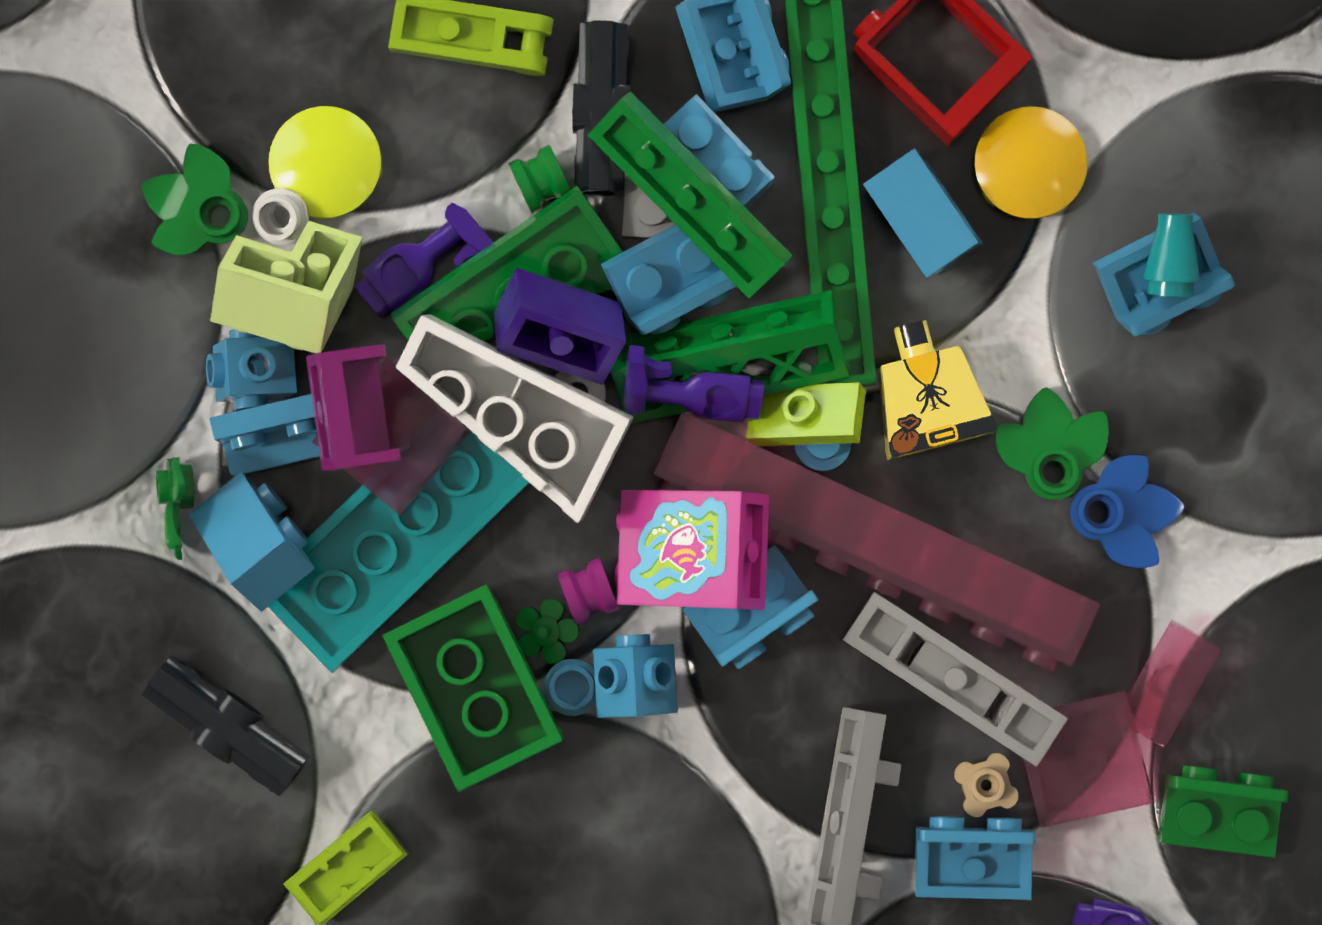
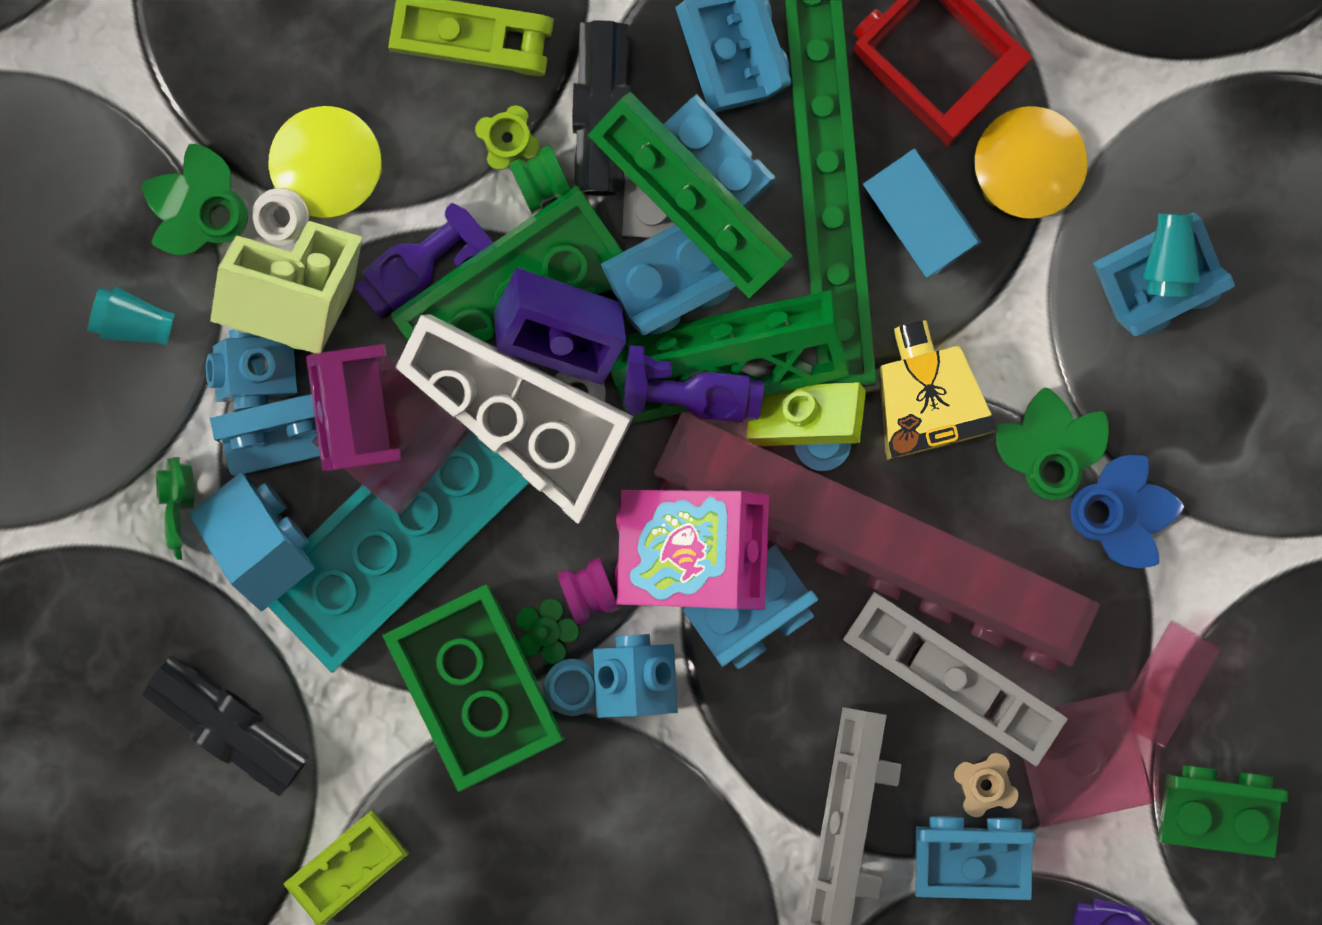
(128, 318): none -> teal cone
(493, 129): none -> lime plate

